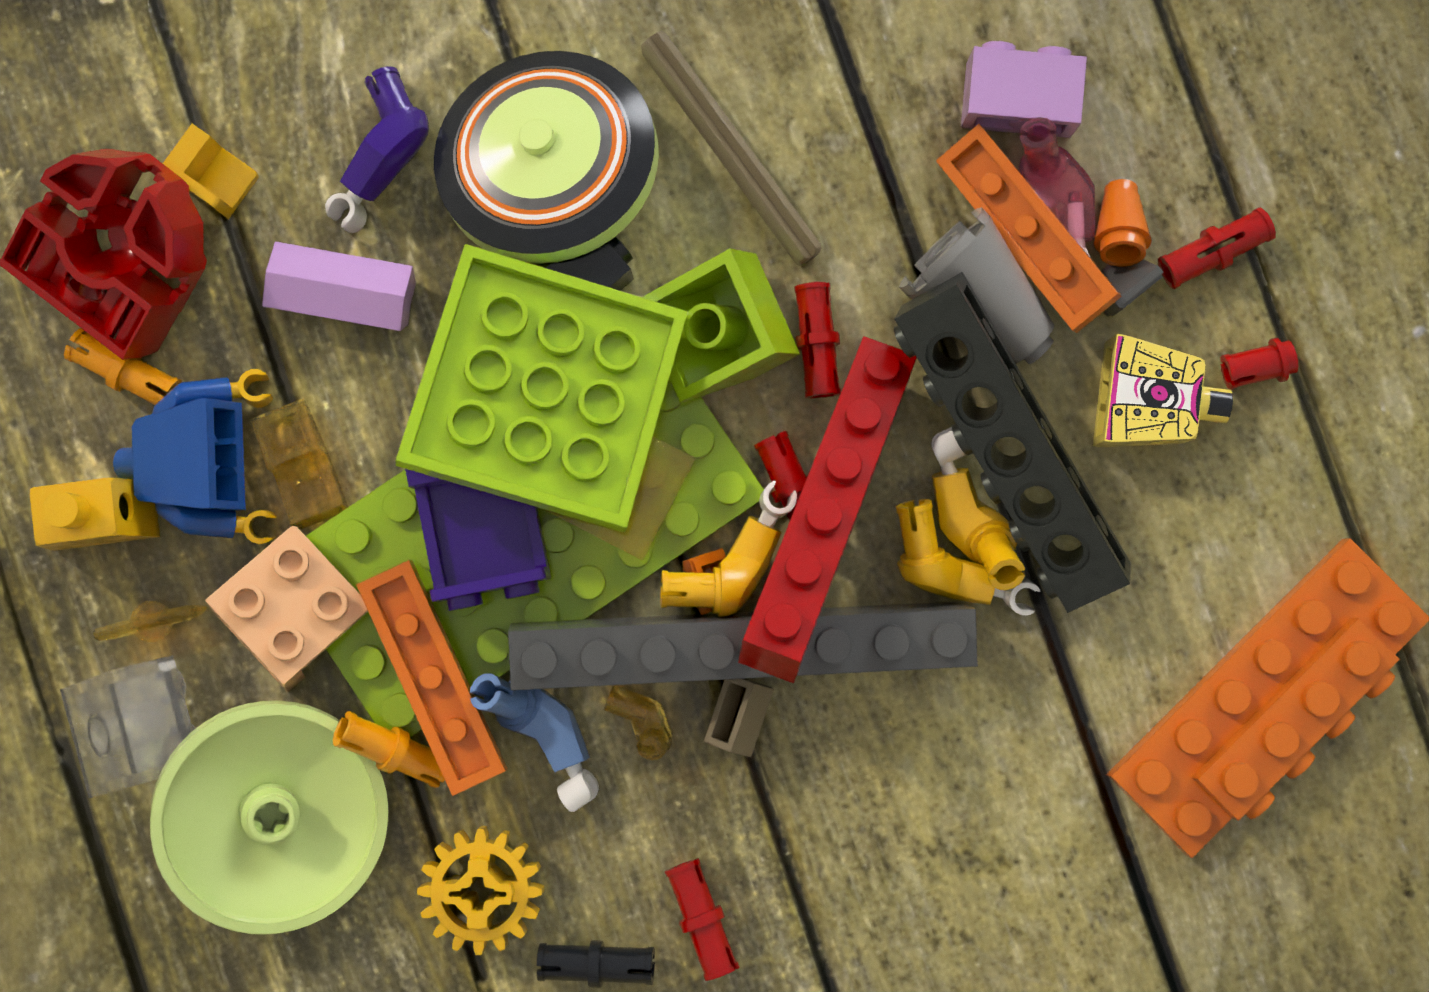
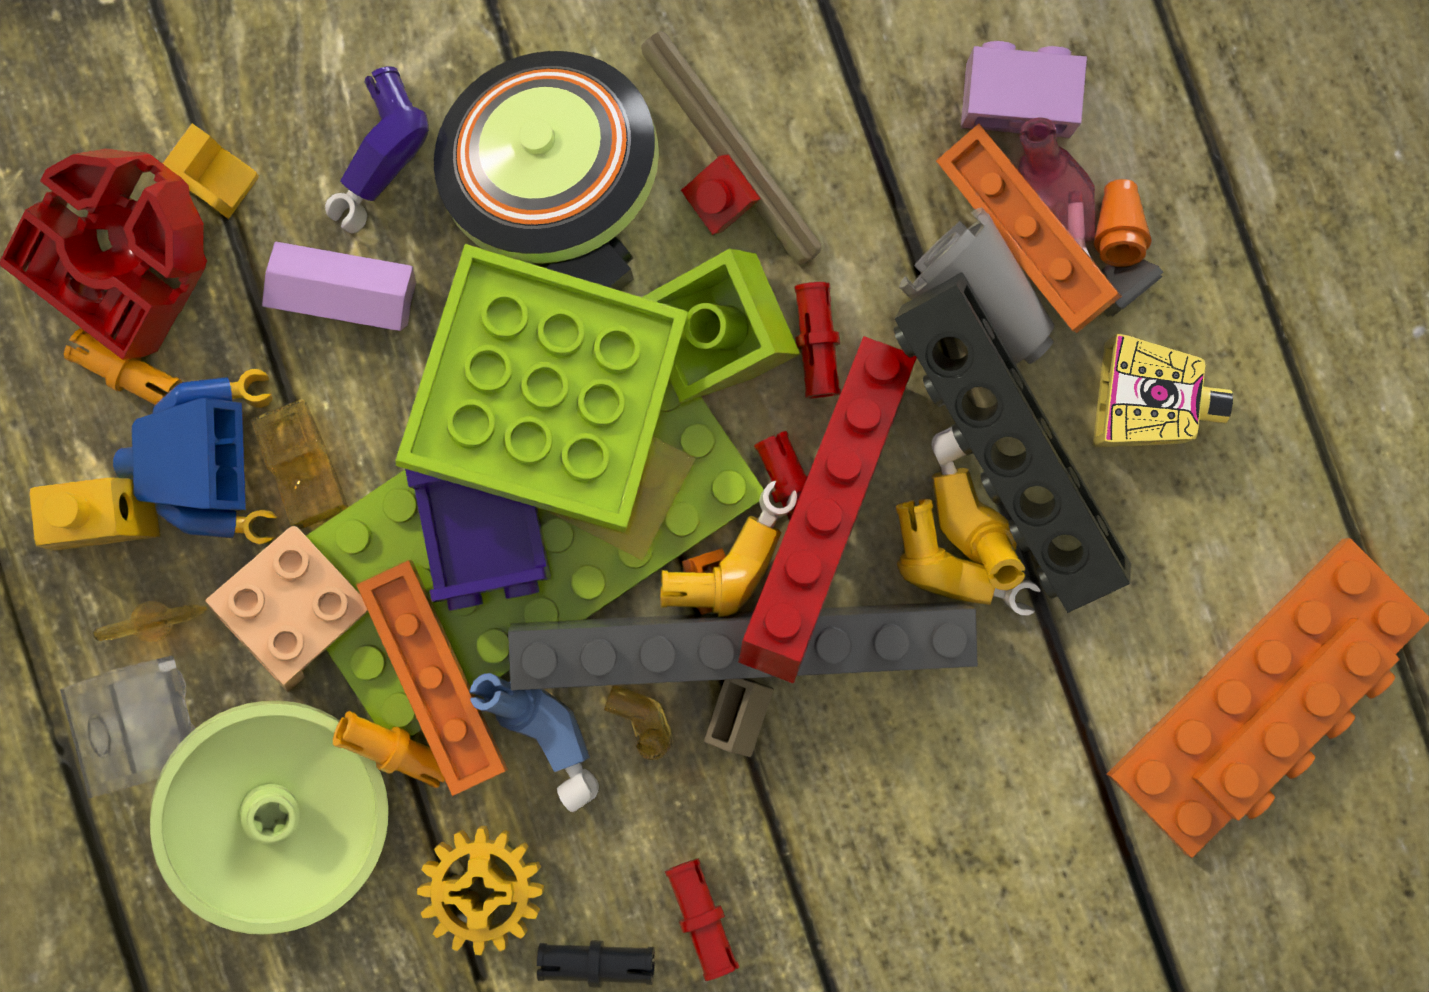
(720, 194): none -> red plate
(1248, 233): red pin -> none
(1260, 364): red pin -> none

